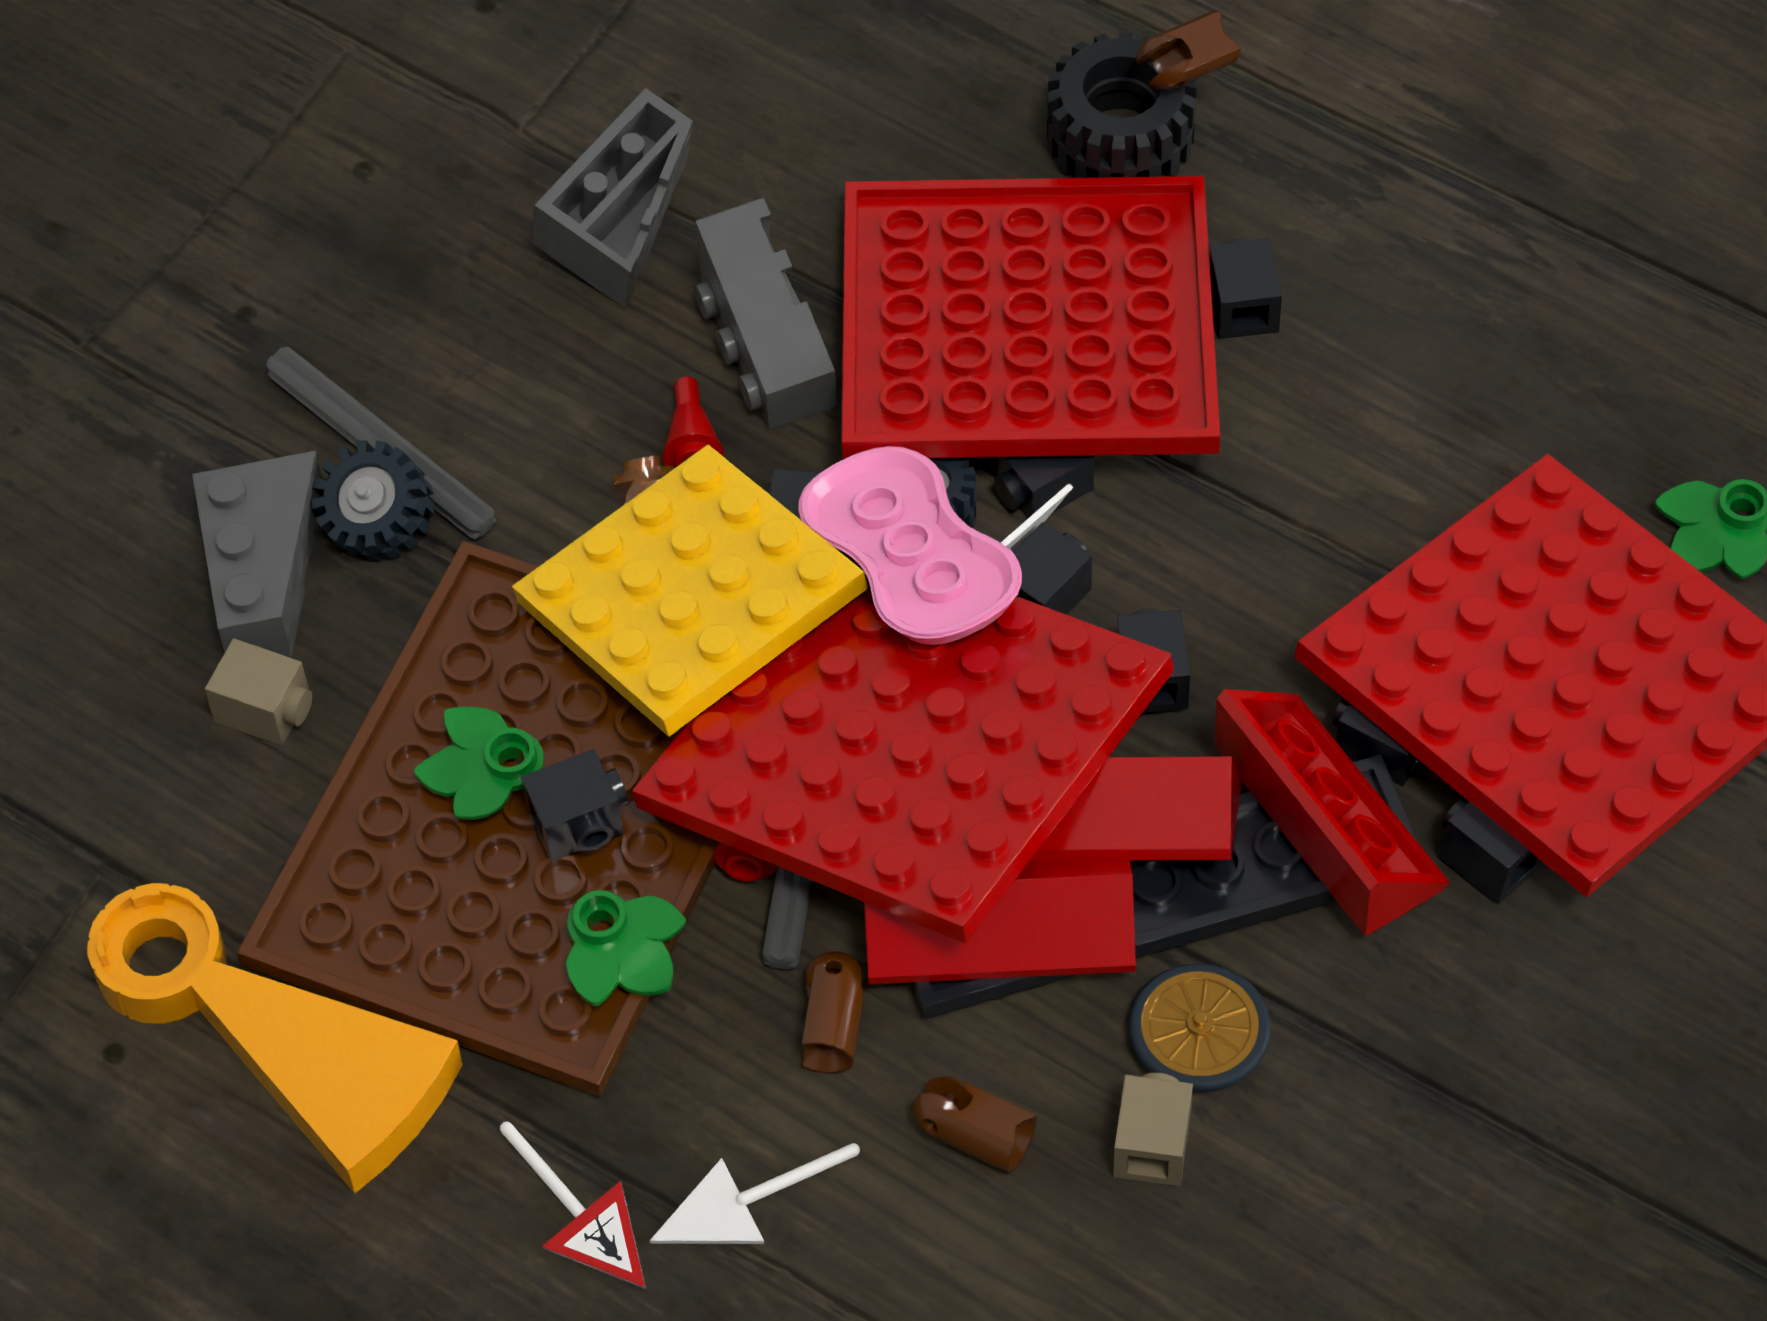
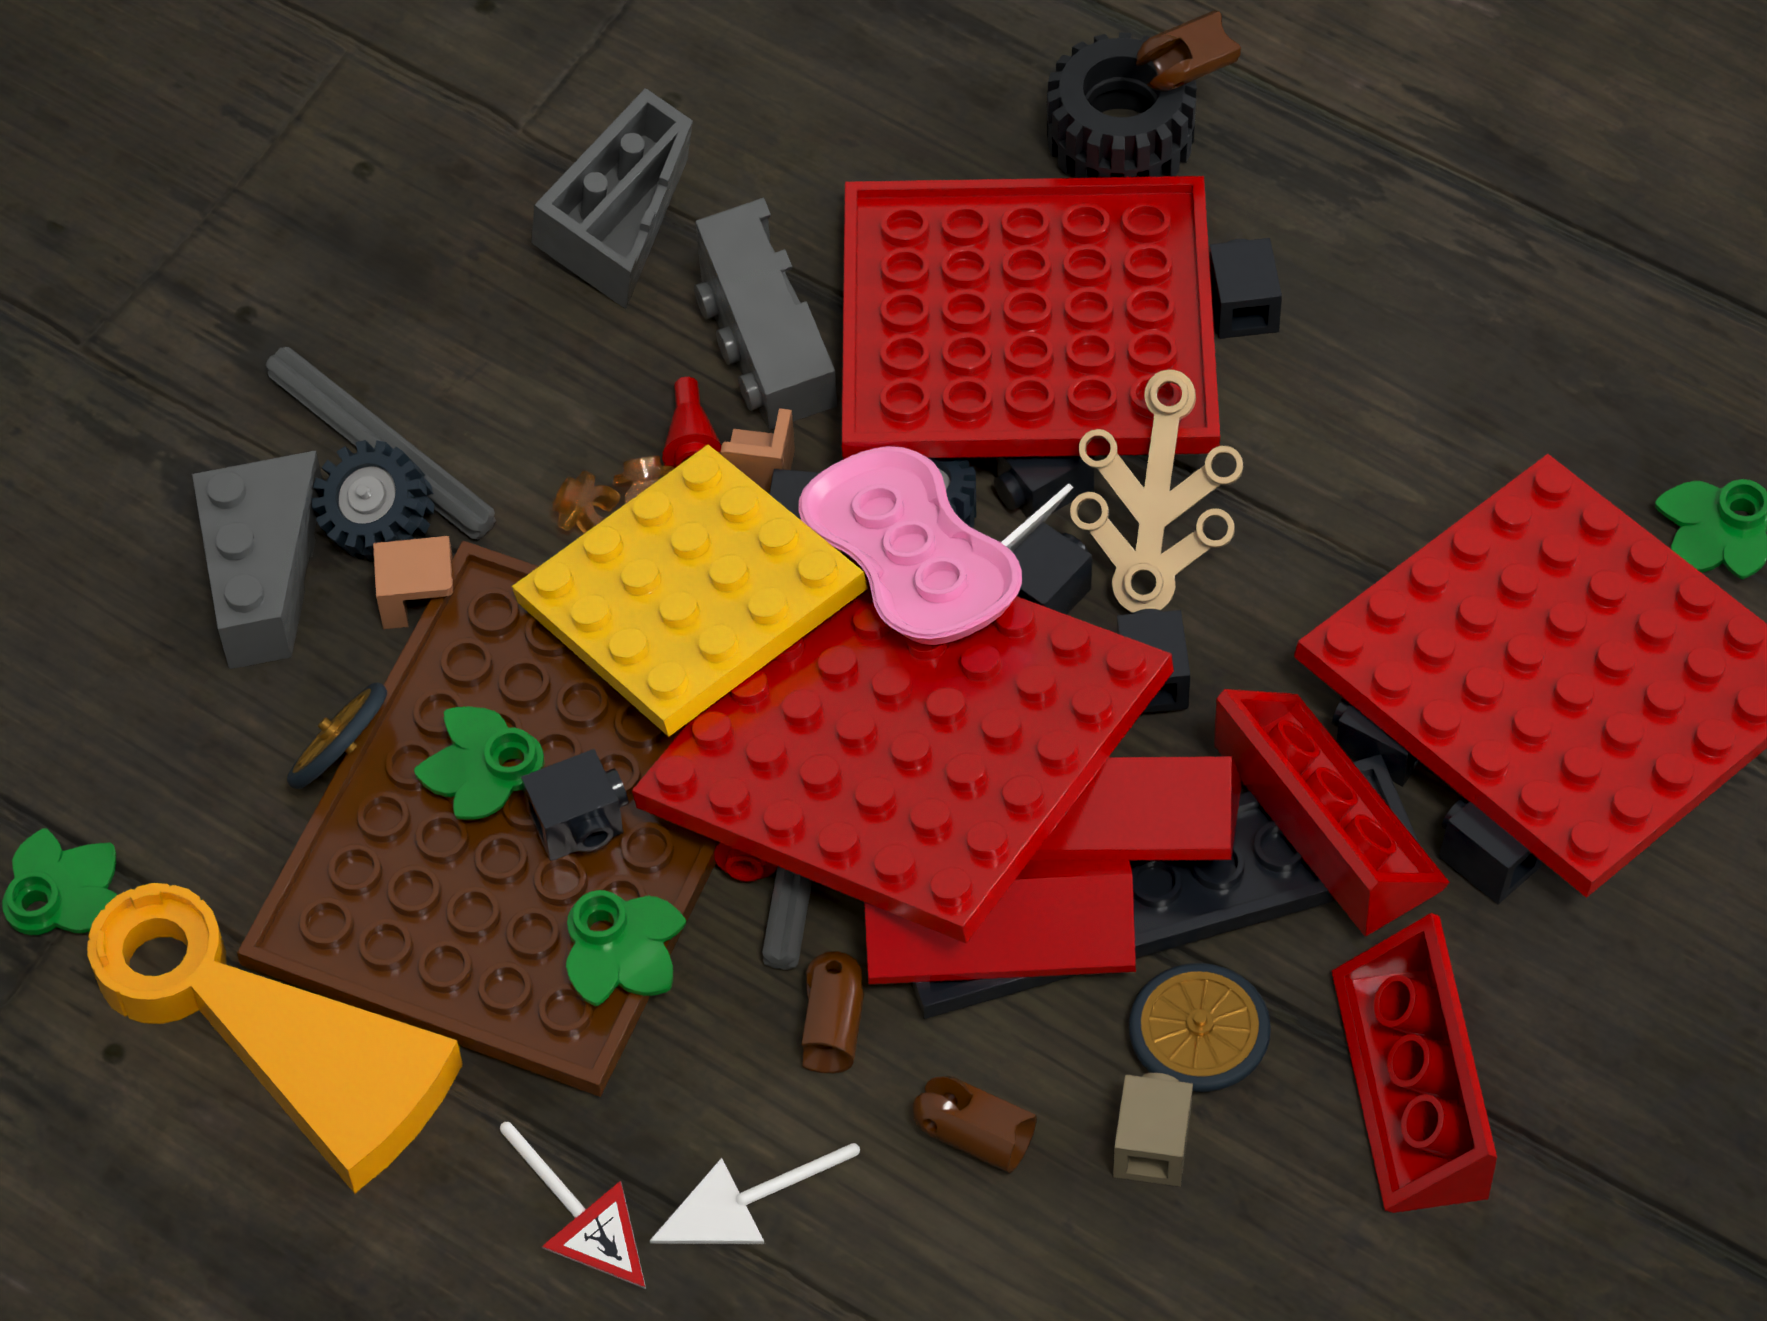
(69, 882): none -> green plate
(258, 692): dark tan brick -> none
(337, 735): none -> black wheel
(410, 572): none -> nougat panel
(576, 502): none -> clear orange plate
(762, 452): none -> nougat panel
(1155, 503): none -> tan plant
(1416, 1071): none -> red slope

